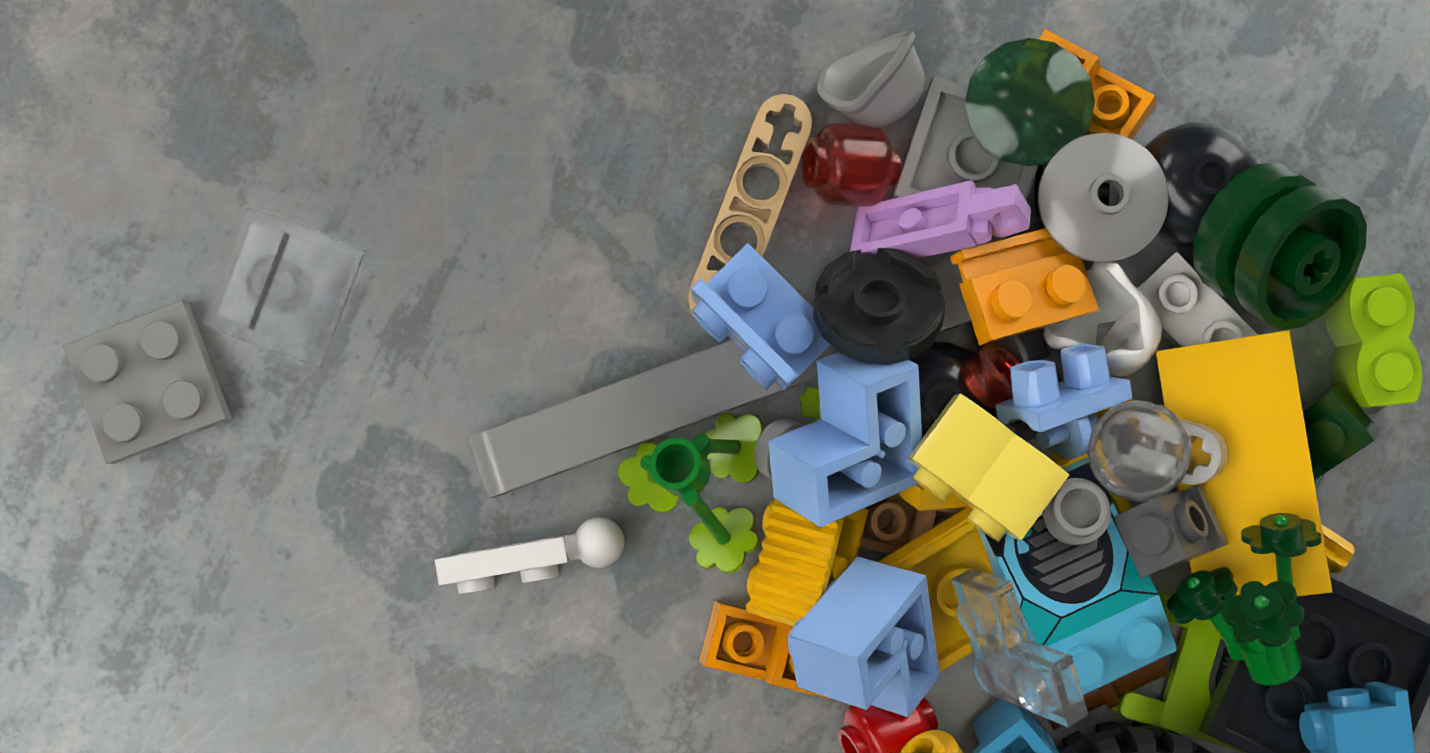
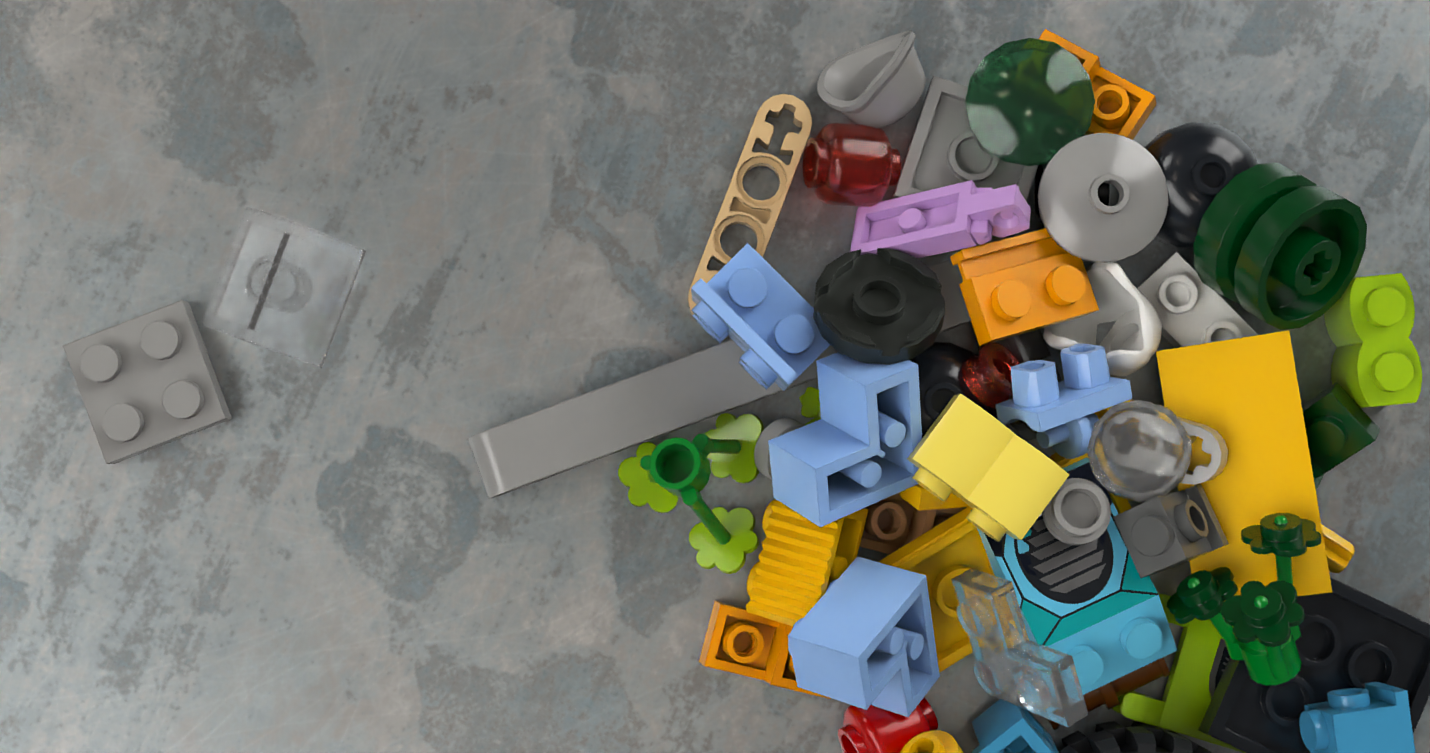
(596, 543): white plate -> none

